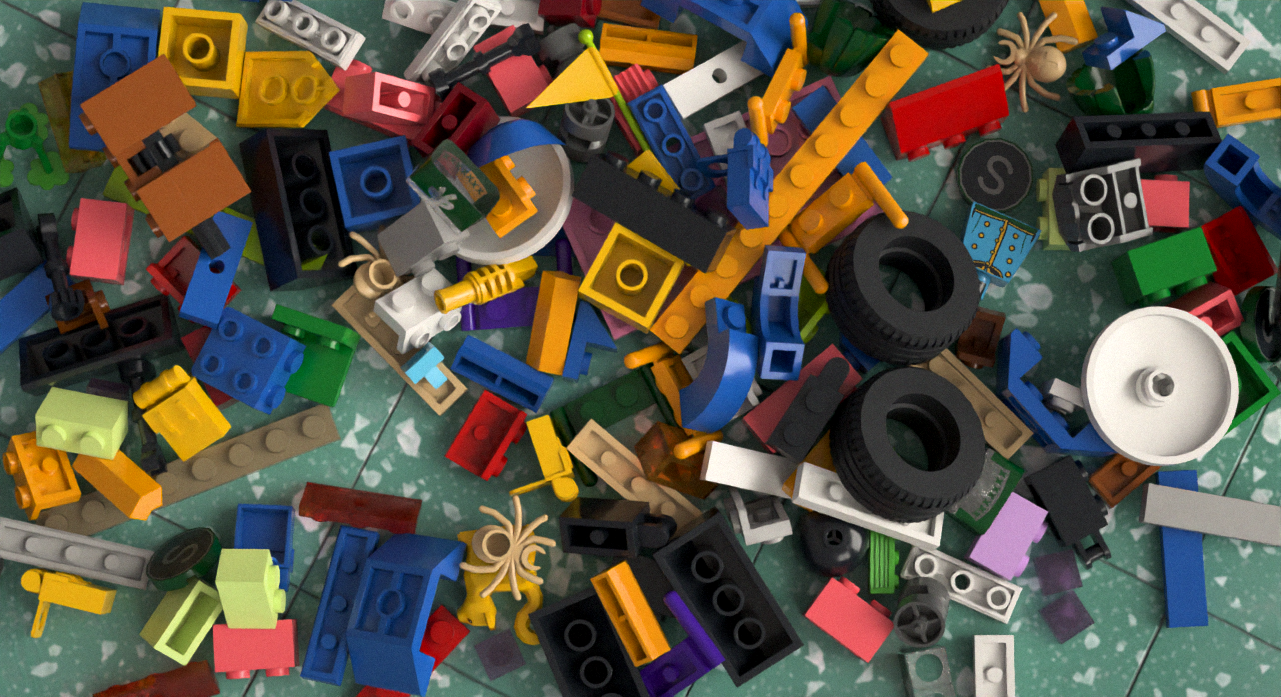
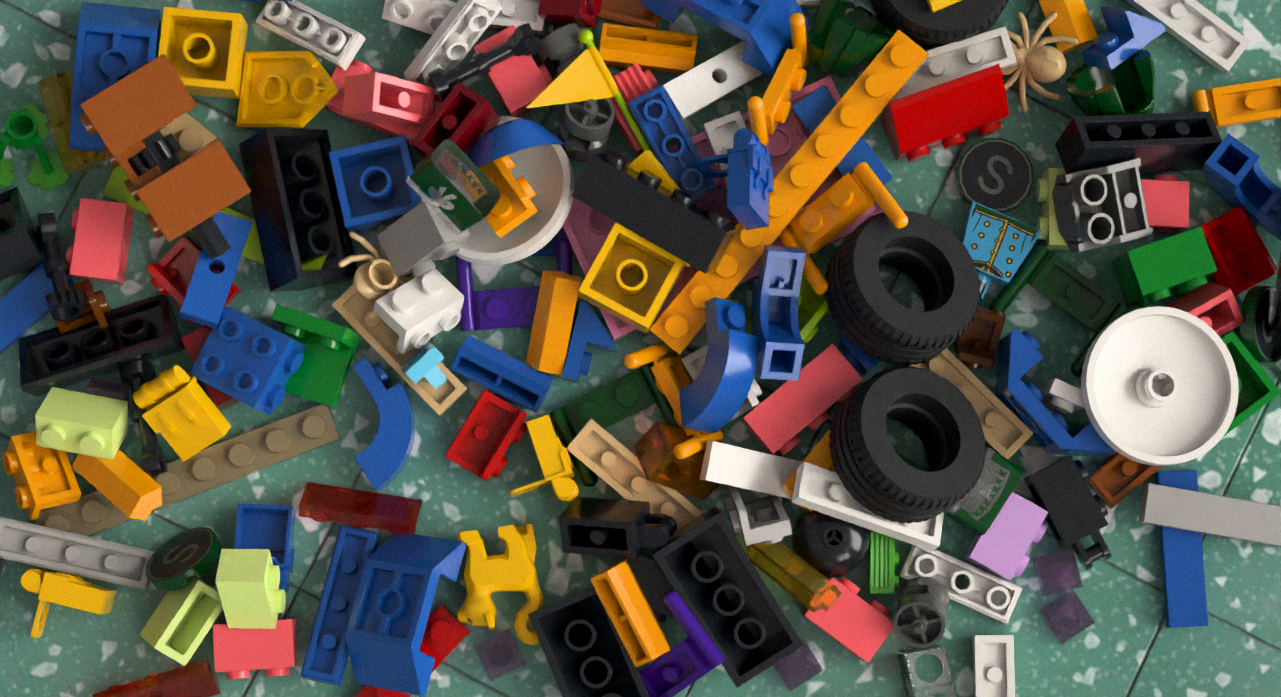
(396, 429): none -> blue arch
(485, 284): yellow hinge -> none
(507, 549): tan animal -> none
(794, 575): none -> clear yellow piece
(798, 667): none -> clear purple plate
(809, 411): black brick -> none
(960, 59): none -> white plate
(1066, 290): none -> dark green plate

